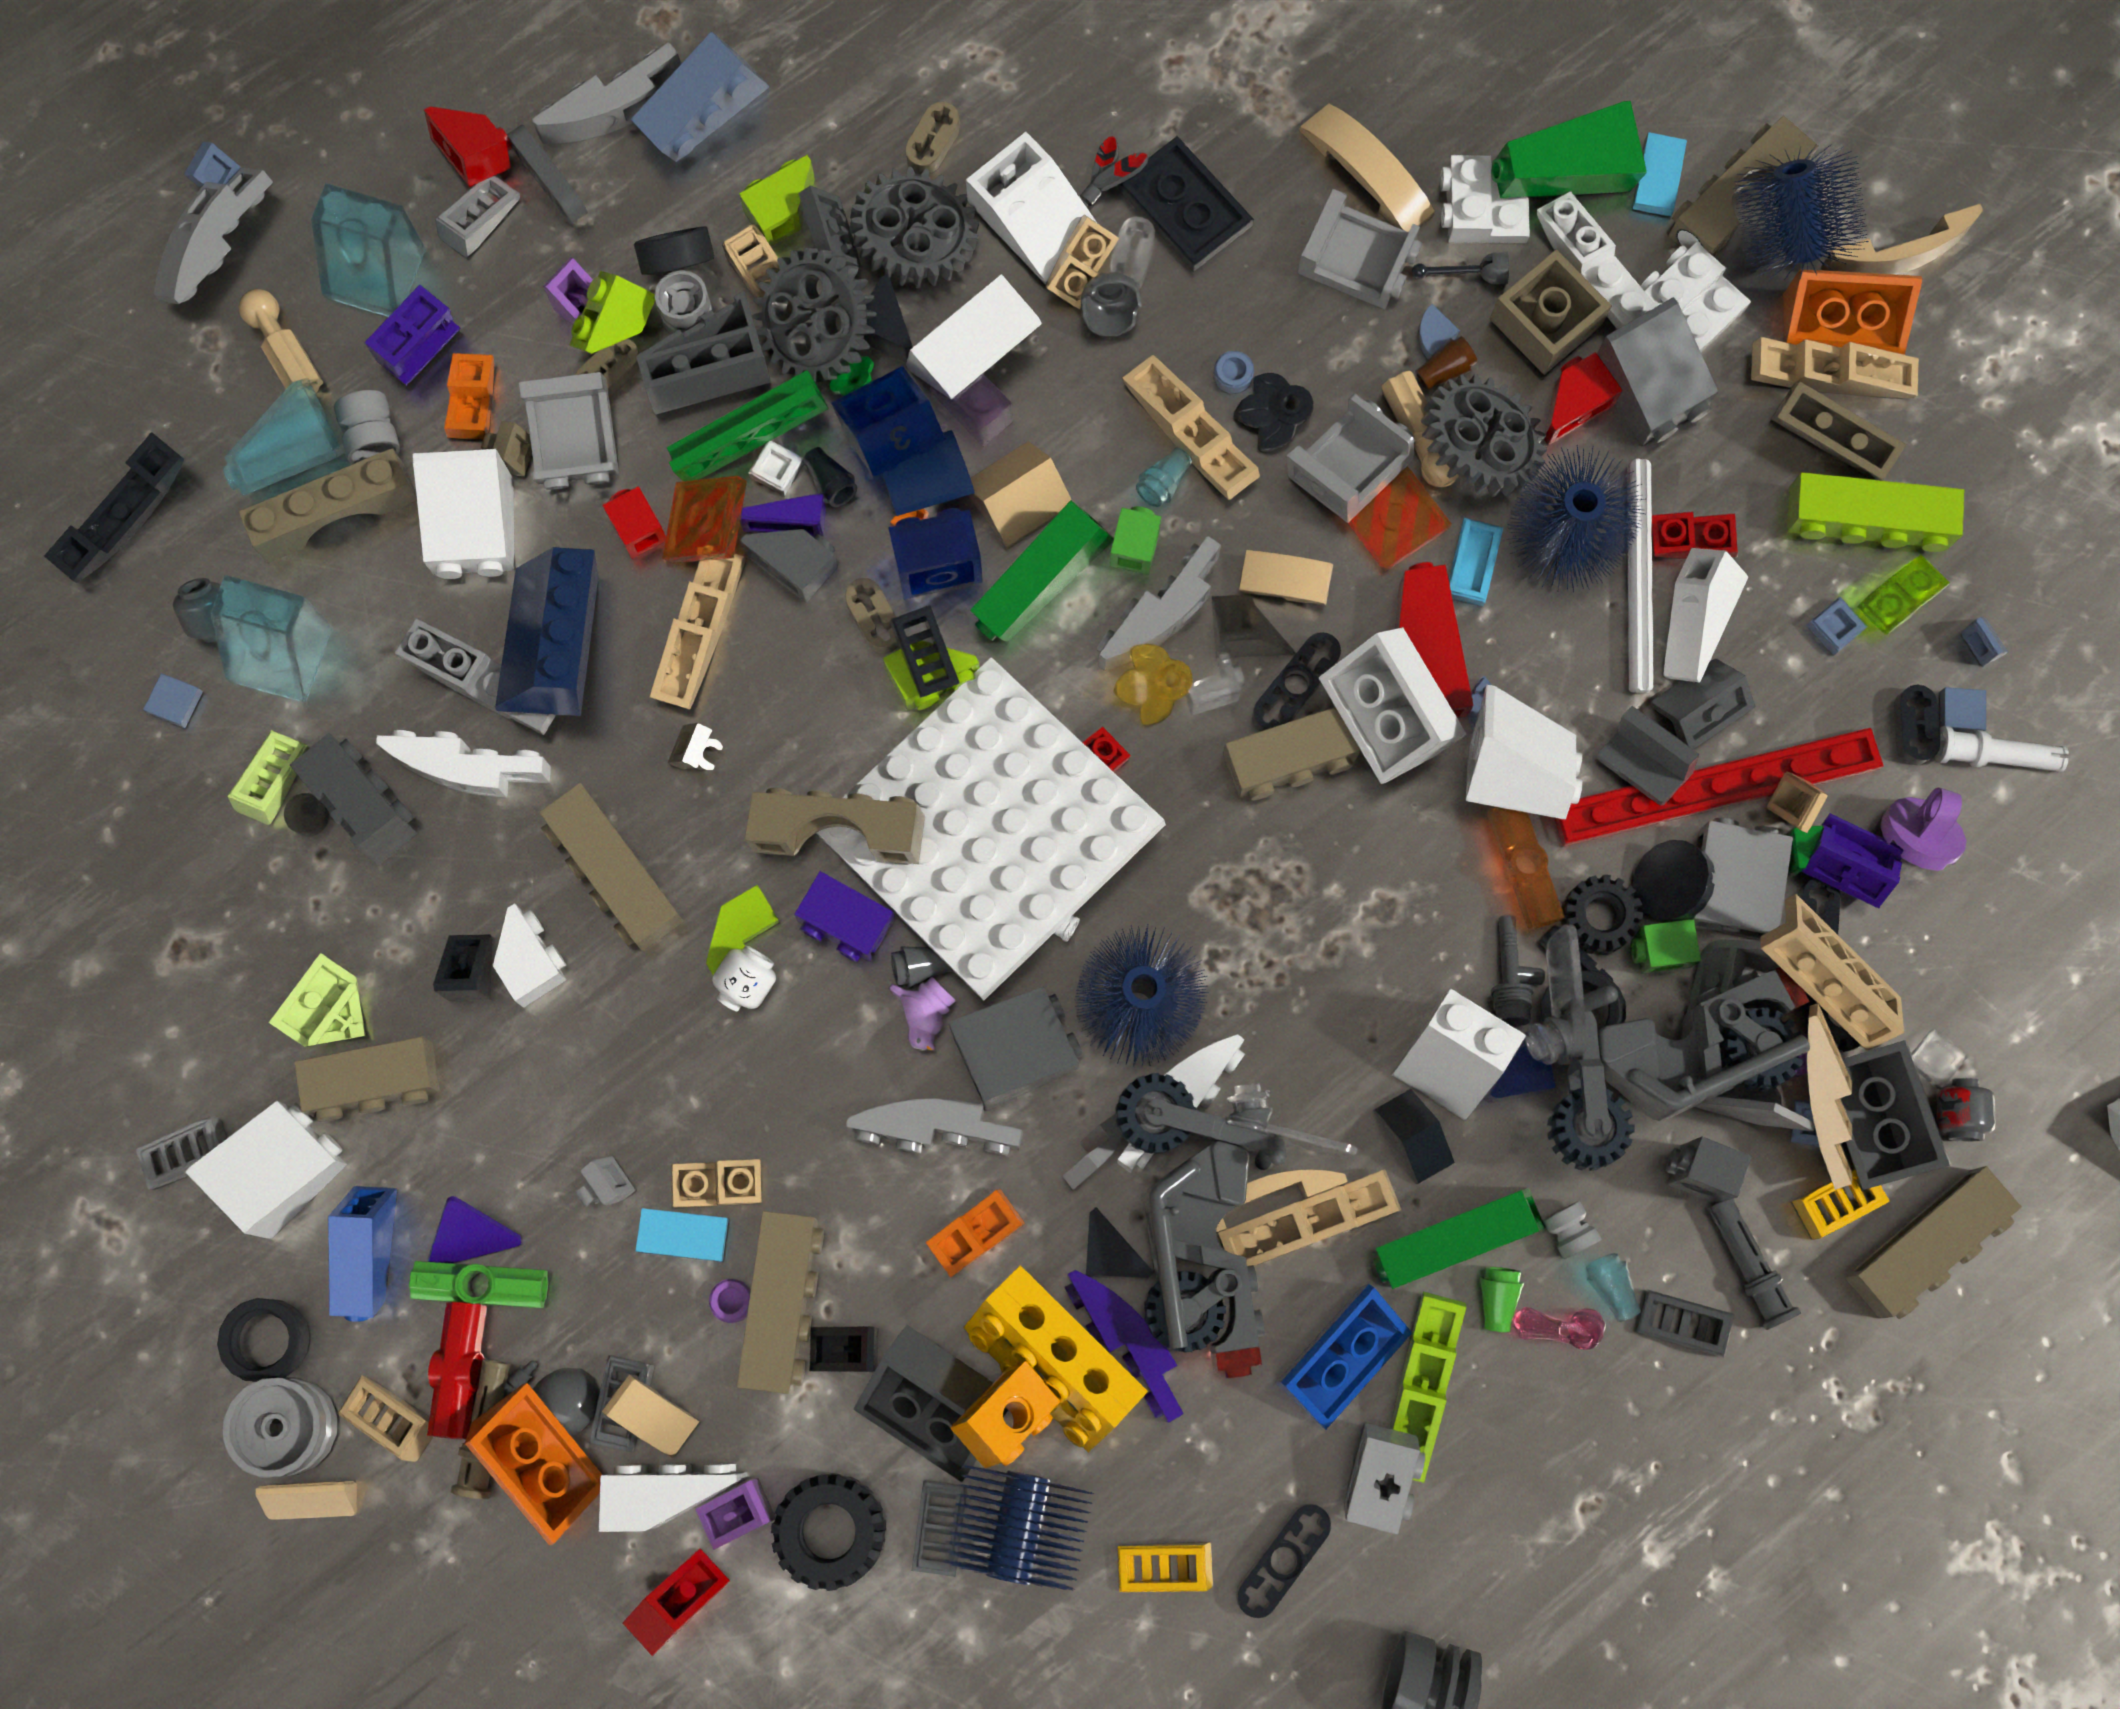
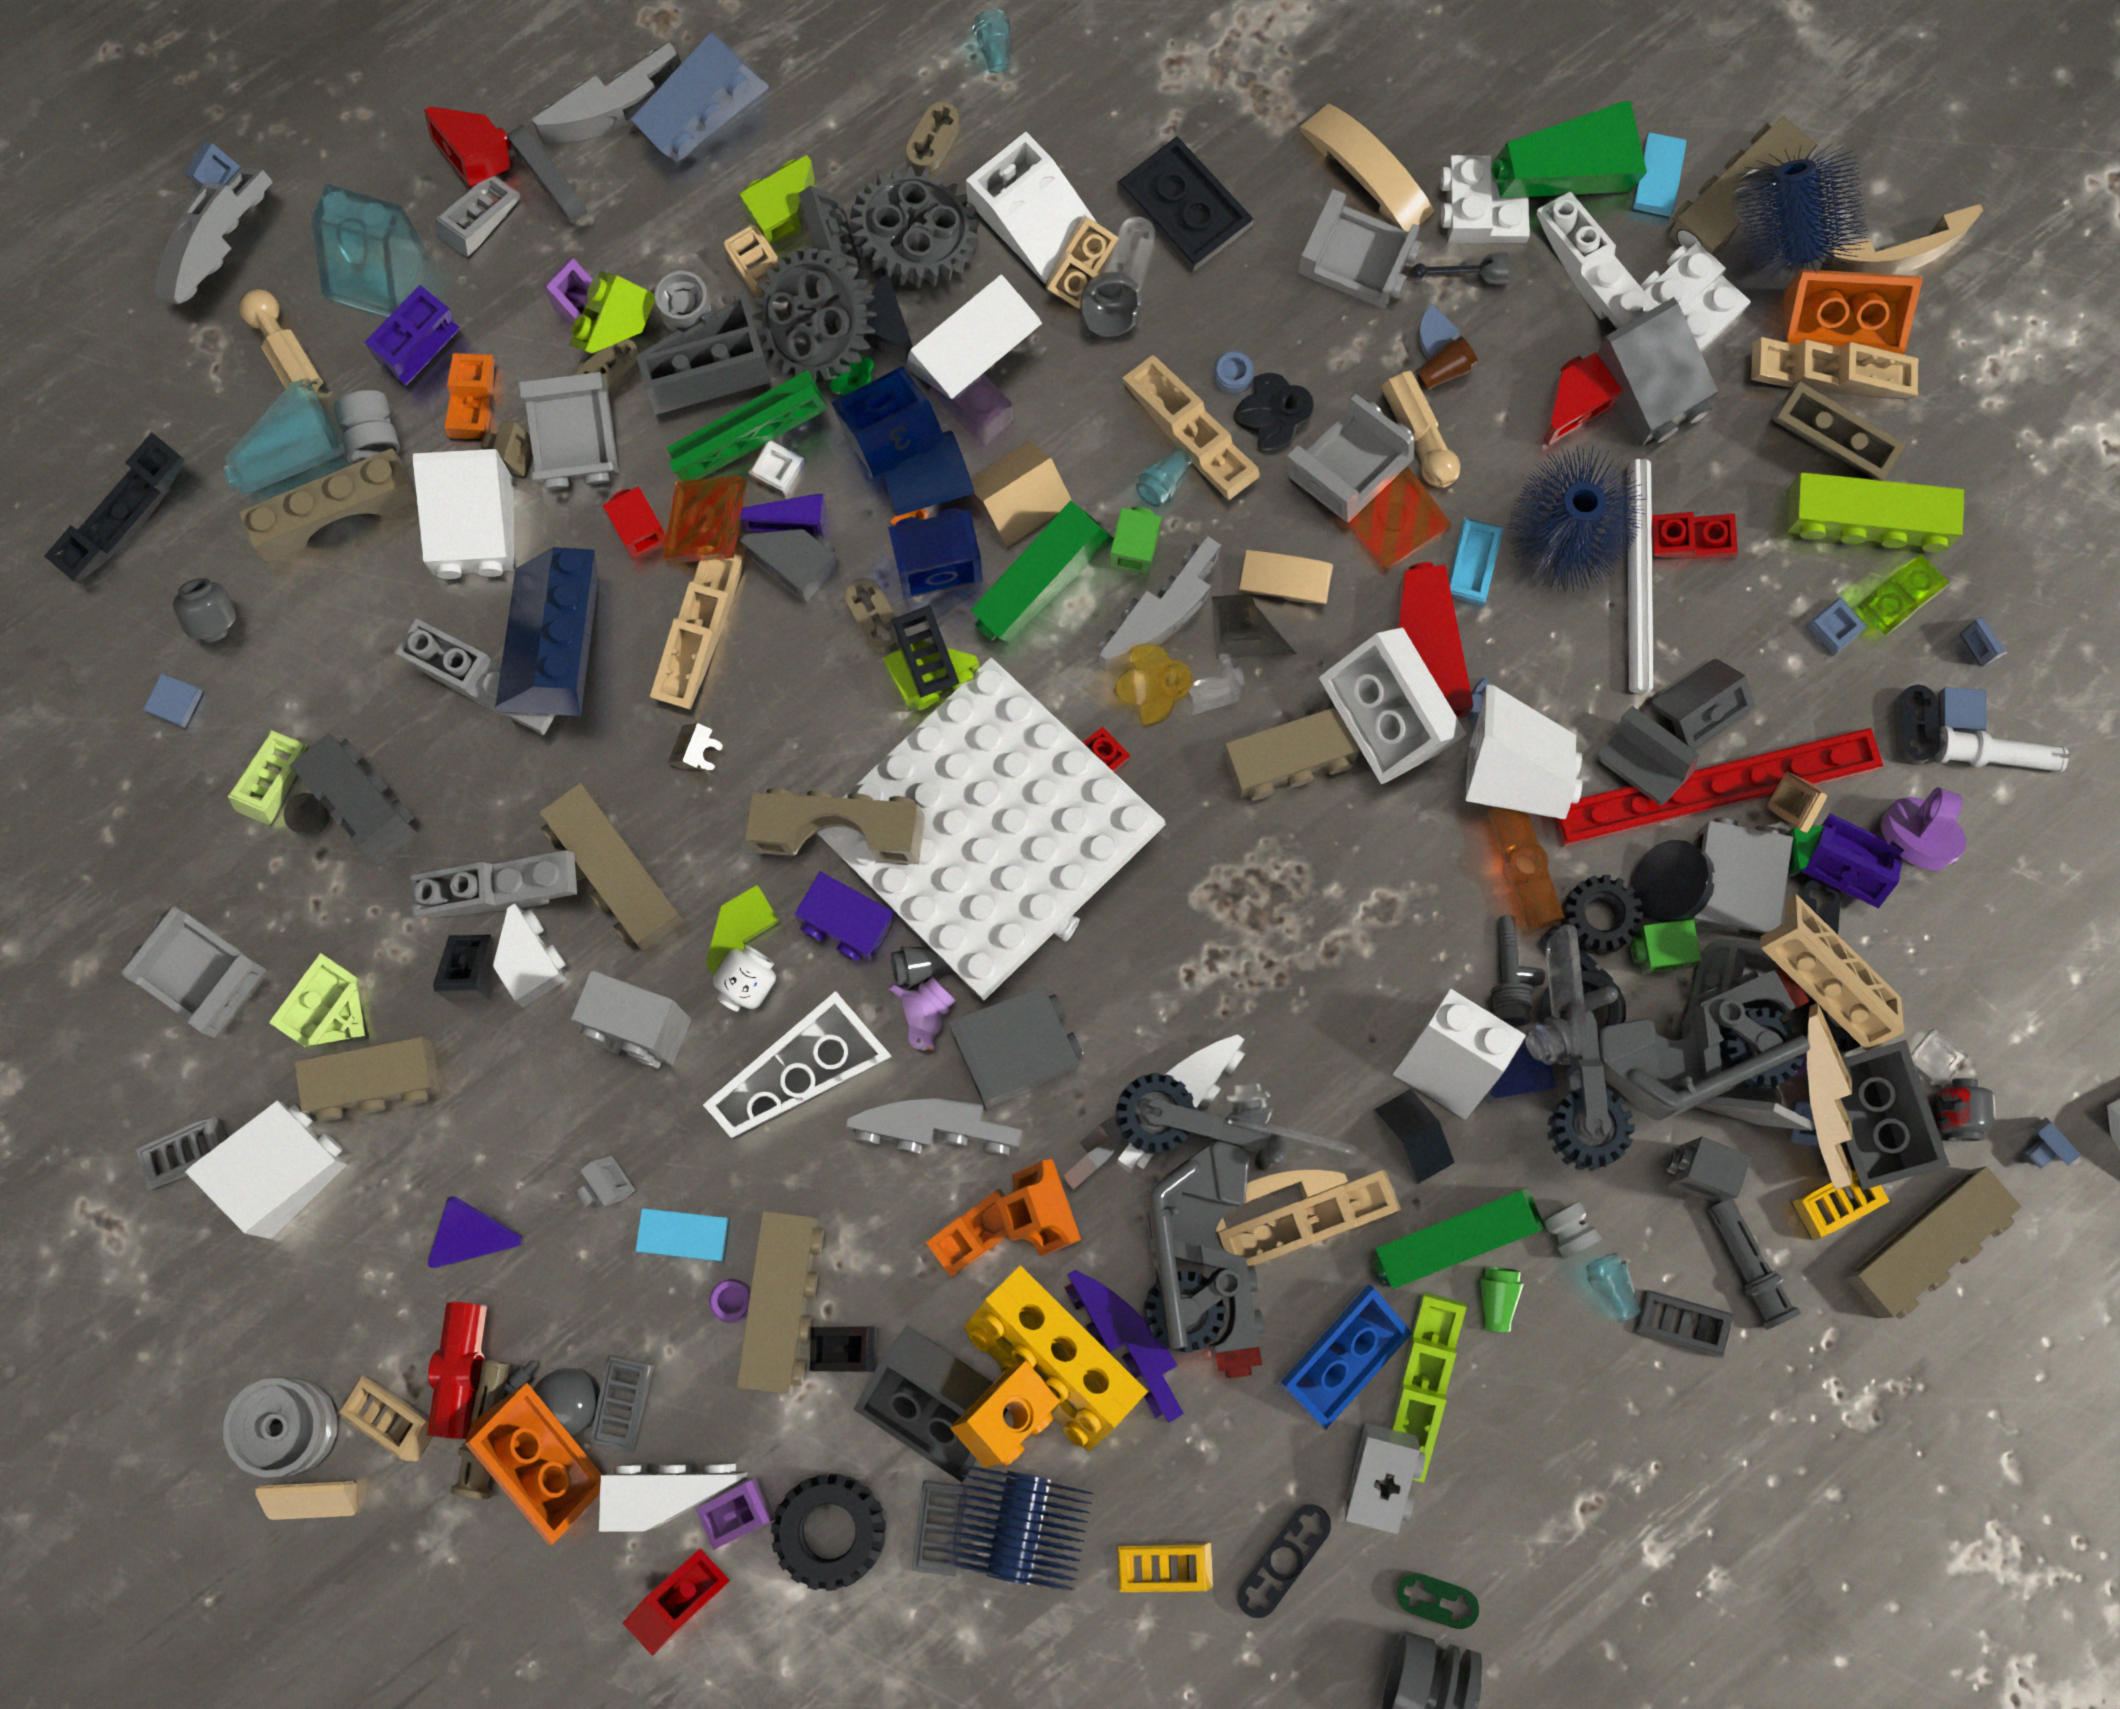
(193, 971): none -> light grey panel
(230, 1333): black tyre -> none
(268, 638): clear light blue slope -> none
(360, 1252): slope -> none
(448, 763): white slope -> none
(452, 1284): bright green piece -> none
(494, 887): none -> light grey slope
(631, 1020): none -> light grey brick
(650, 1416): tan slope -> none
(674, 250): black tyre -> none
(716, 1183): tan slope -> none
(803, 1063): none -> white wedge
(830, 477): black cone -> none
(993, 37): none -> clear light blue cone
(1039, 1209): none -> orange brick
(1109, 172): piece -> none
(1110, 1253): black slope -> none
(1136, 1012): dark blue piece -> none
(1305, 654): black beam -> none
(1433, 1611): none -> dark green beam
(1458, 424): dark grey gear -> none
(1550, 311): dark tan brick -> none
(1585, 1327): clear pink piece -> none
(1700, 611): white slope -> none
(2052, 1144): none -> sand blue tile

